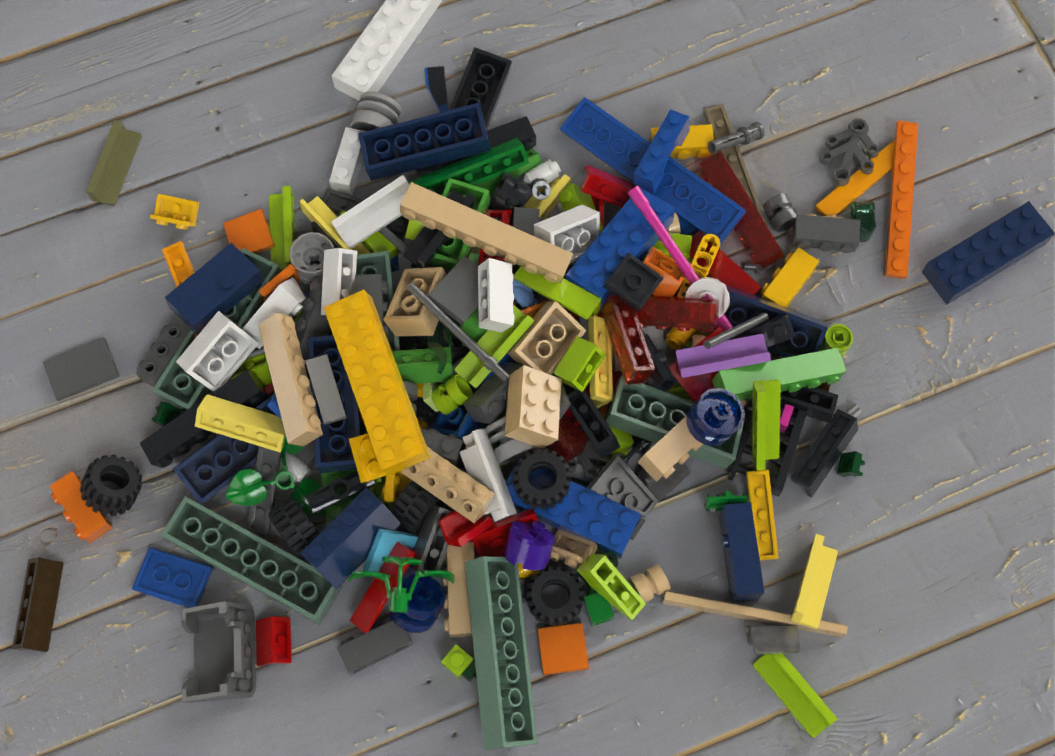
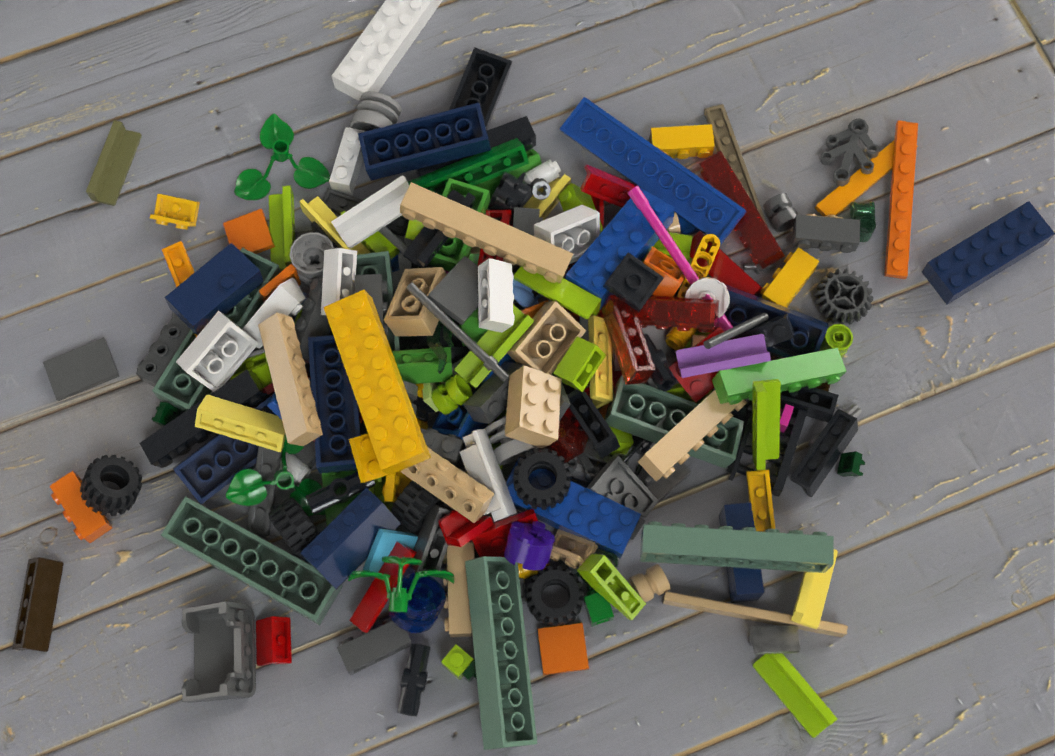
(172, 578): blue tile -> none
(278, 136): none -> green plant
(325, 389): light grey tile -> none
(414, 680): none -> black piece
(437, 86): black sticker -> none
(652, 166): blue arch -> none
(715, 417): clear blue wheel -> none
(716, 503): green piece -> none
(737, 547): none -> sand green brick
(749, 132): dark grey pin -> none
(838, 283): none -> dark grey gear

